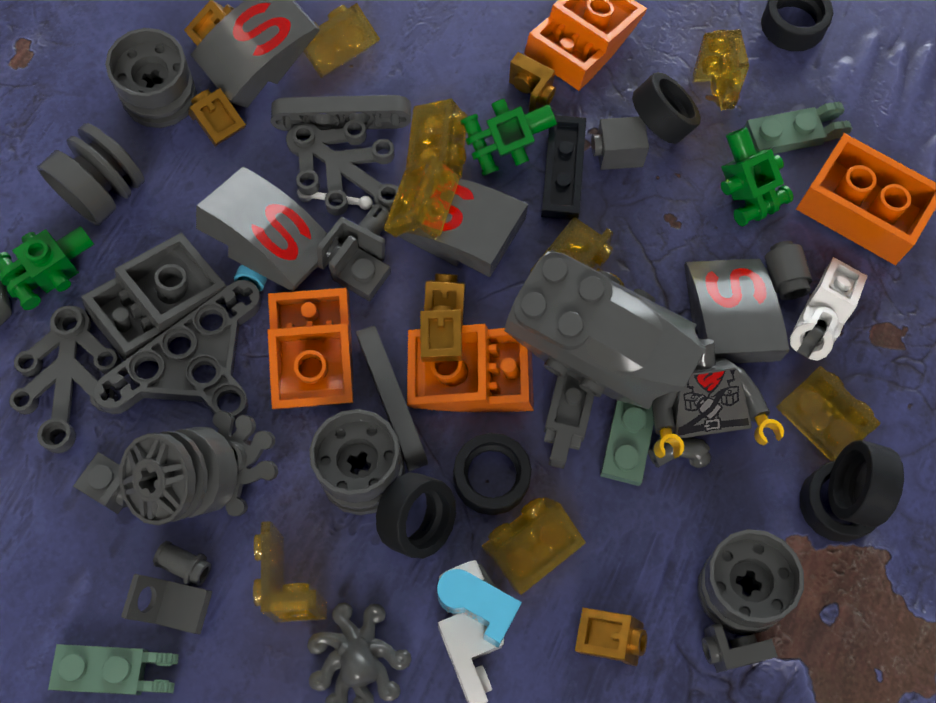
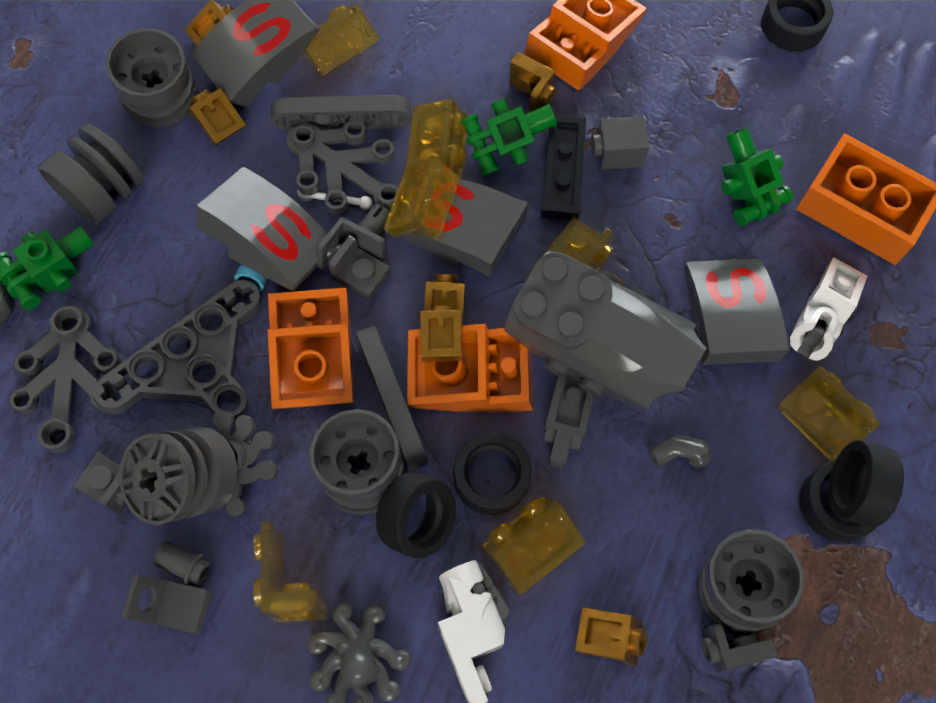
(107, 670): sand green hinge -> none
(151, 294): dark grey slope -> none
(468, 594): medium azure leg -> none
(628, 443): sand green hinge -> none
(666, 108): black tyre -> none
(713, 402): torso -> none
(724, 63): clear yellow bracket -> none
(788, 270): dark grey brick -> none
(798, 128): sand green hinge -> none

